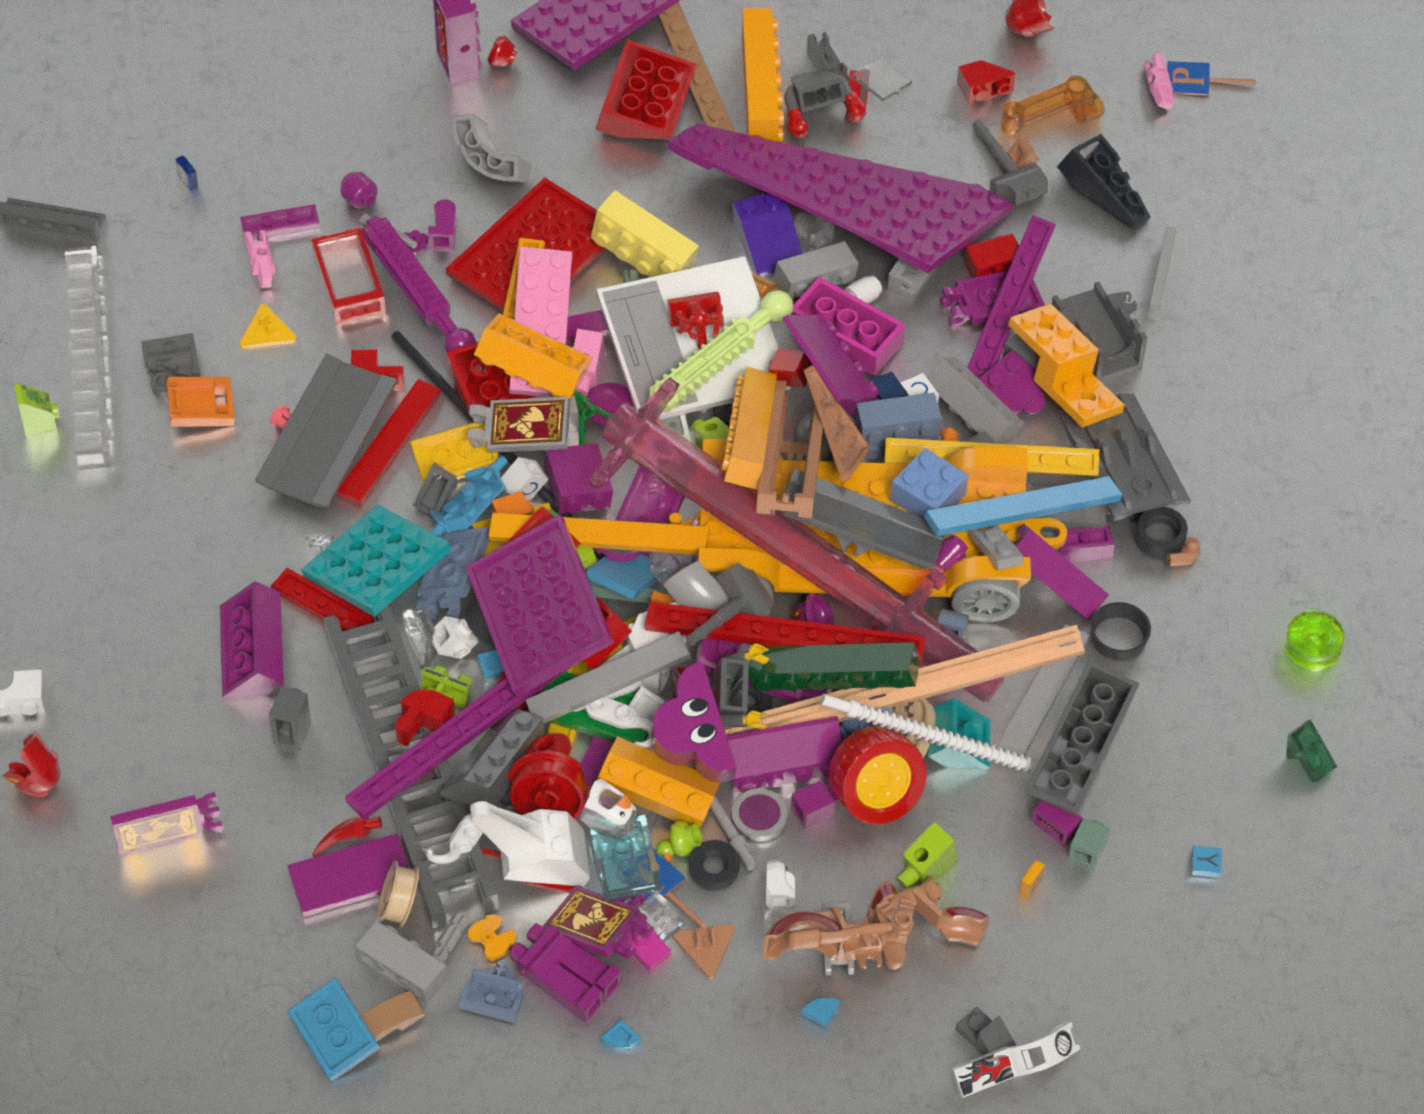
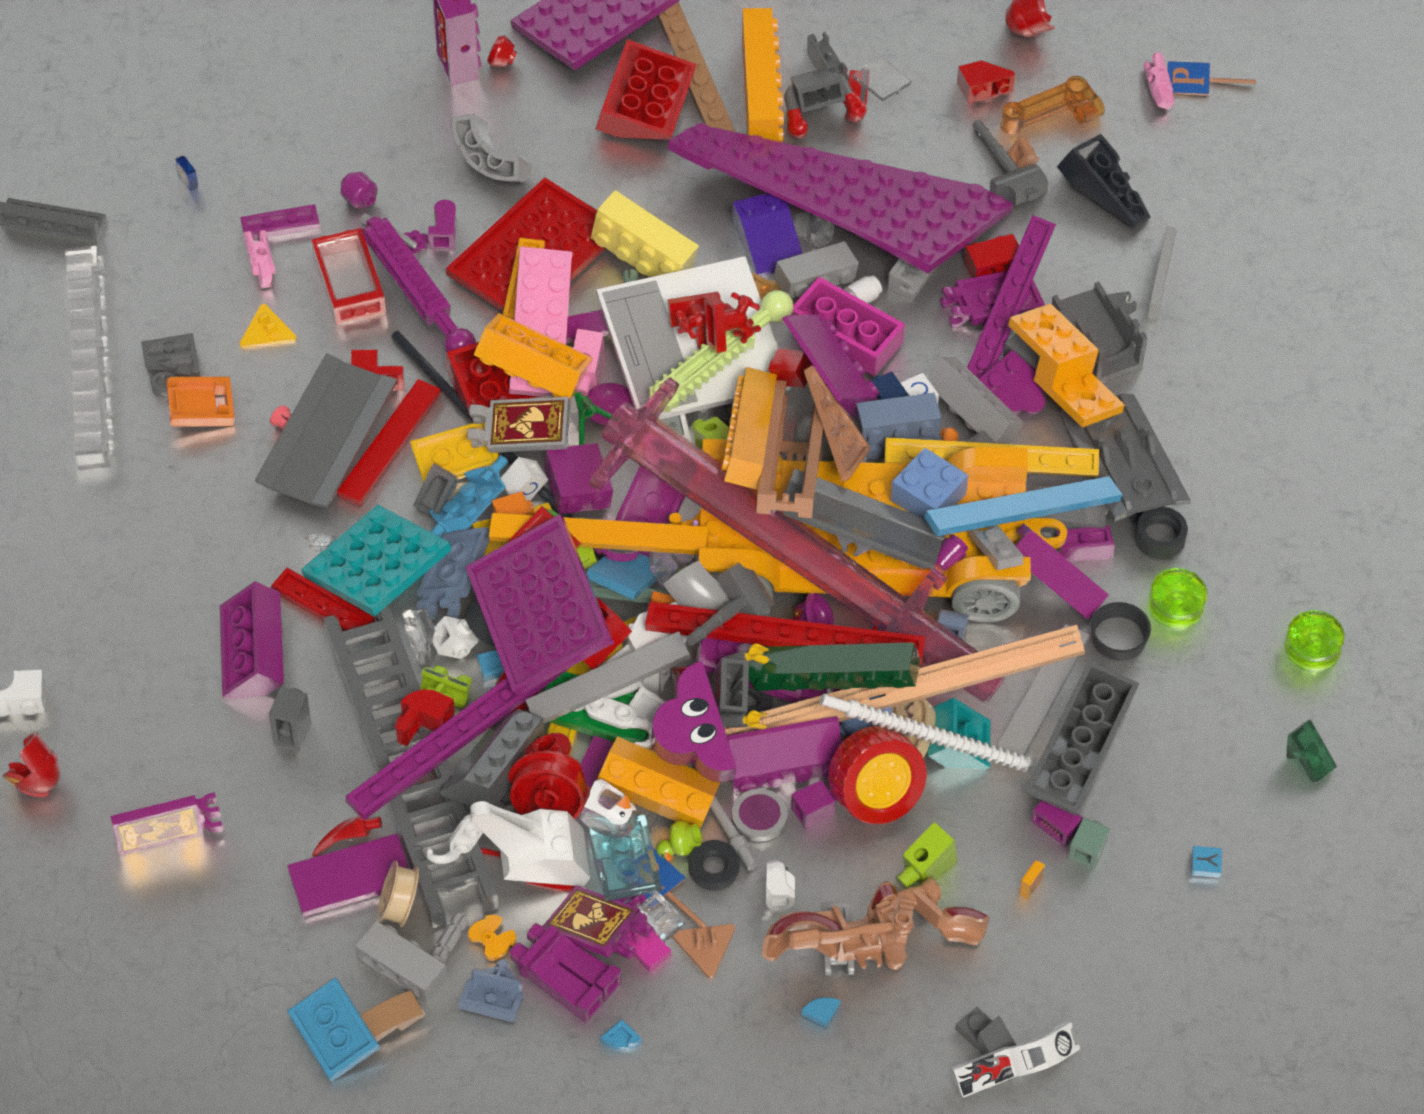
(36, 410): lime slope -> none
(724, 318): none -> red piece
(1182, 585): none -> clear neon green wheel
(1187, 554): nougat arm -> none

